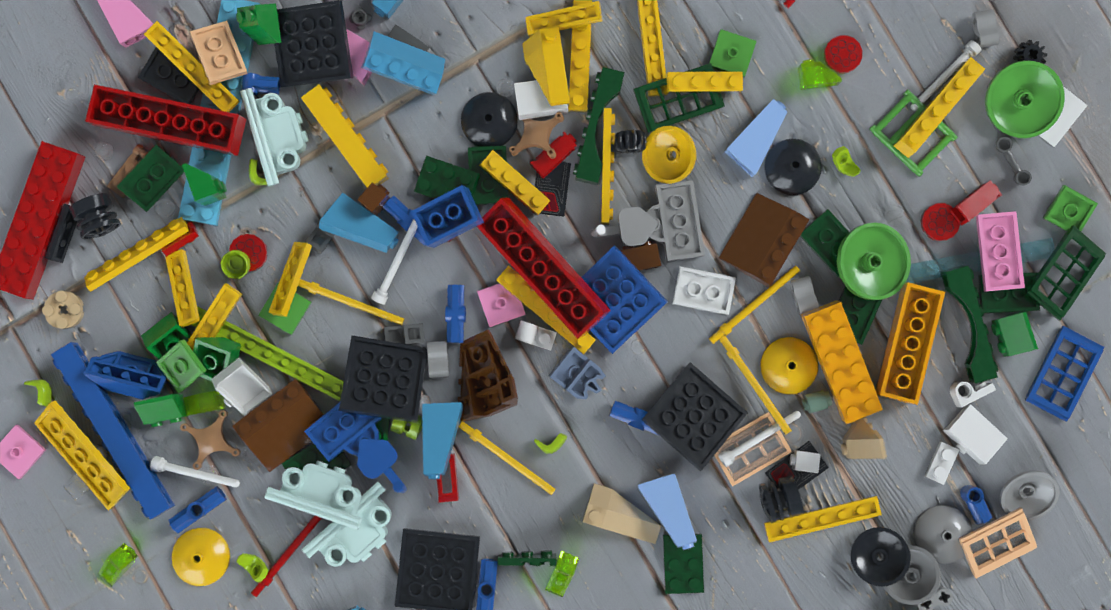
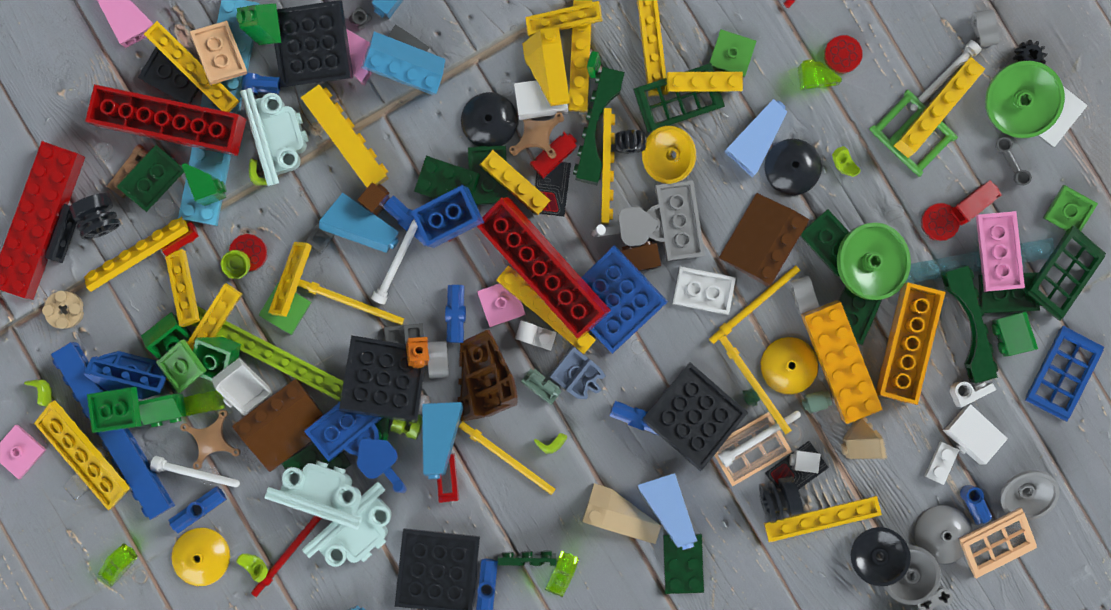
(114, 409): none -> green plate
(417, 344): none -> orange brick
(546, 390): none -> sand green hinge
(593, 64): none -> green tile
(751, 397): none -> clear green plate

